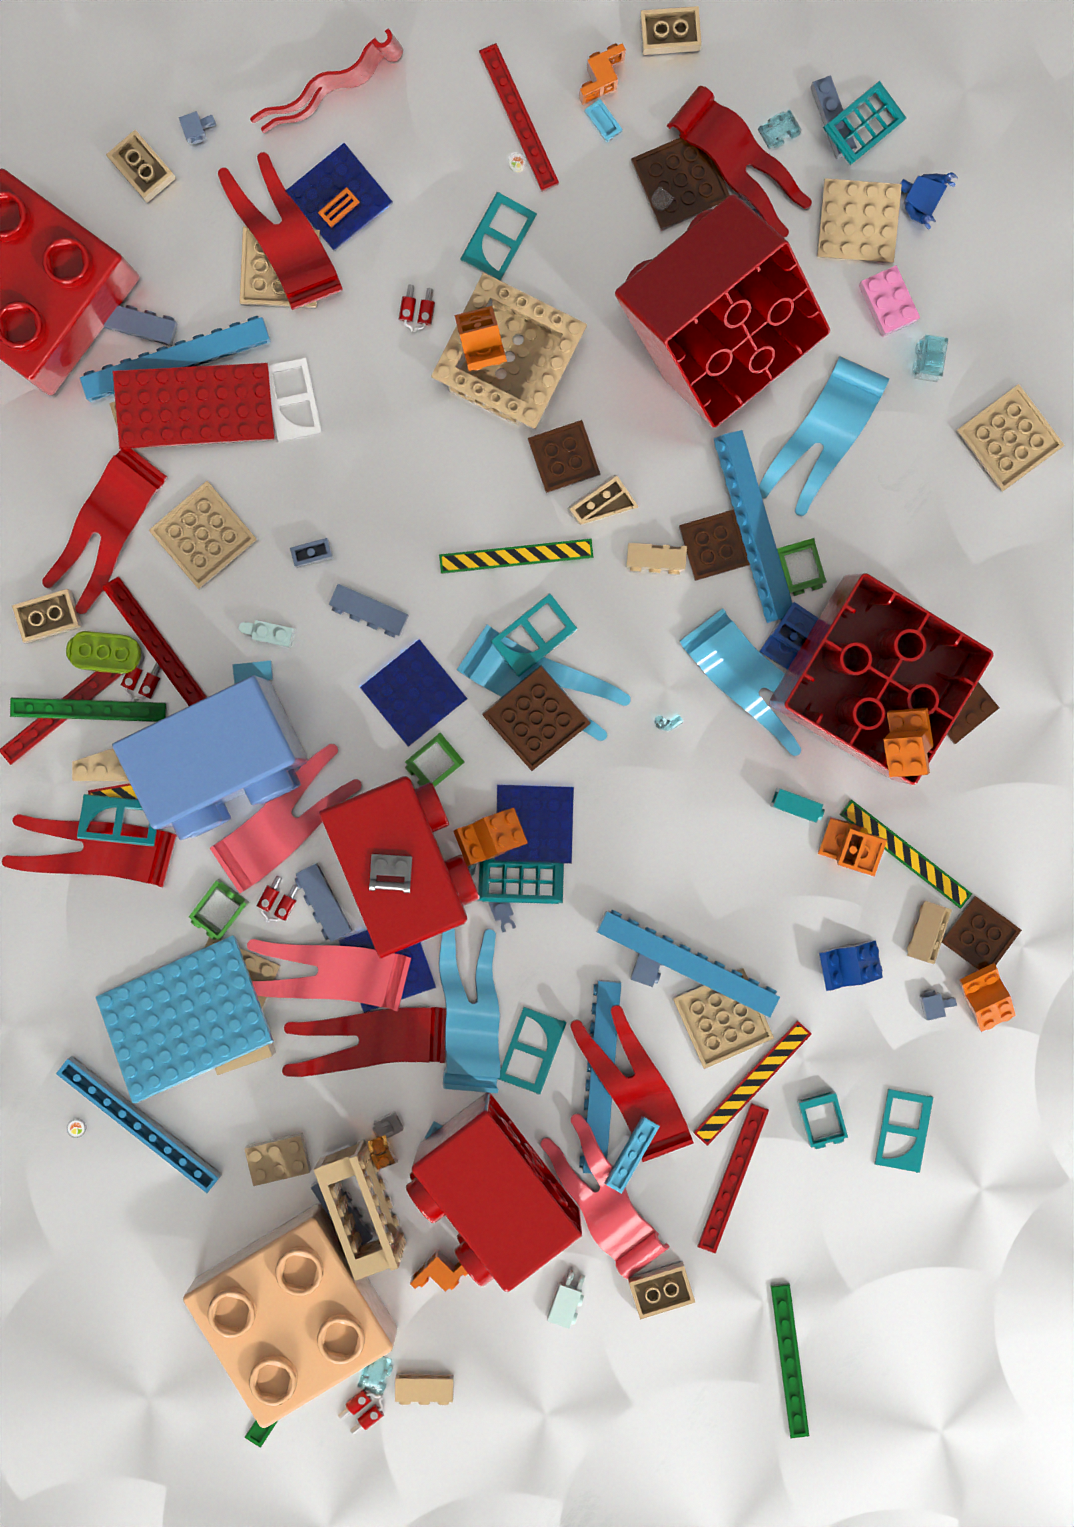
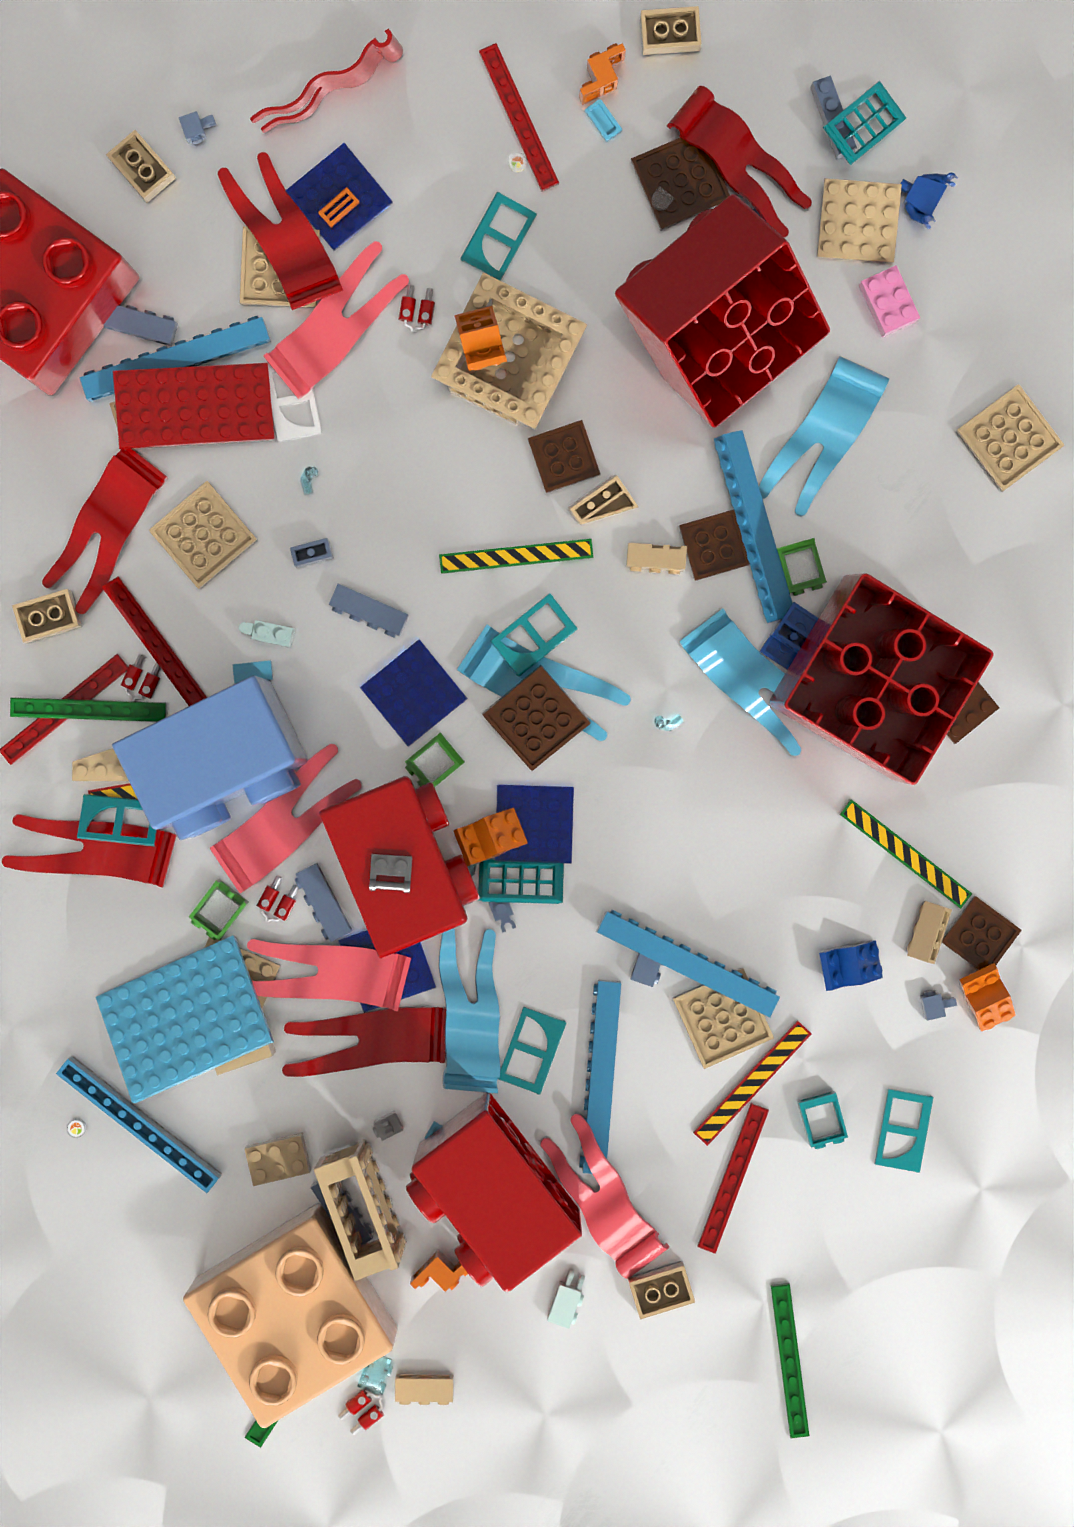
(103, 652): lime tile -> none
(306, 478): none -> clear light blue arm
(328, 336): none -> coral flag
(382, 1152): clear orange slope -> none
(631, 1154): medium azure tile -> none
(640, 1094): red flag -> none
(779, 128): clear light blue cylinder -> none
(797, 805): teal window -> none
(852, 846): orange bracket -> none
(908, 742): orange bracket -> none
(930, 358): clear light blue brick -> none

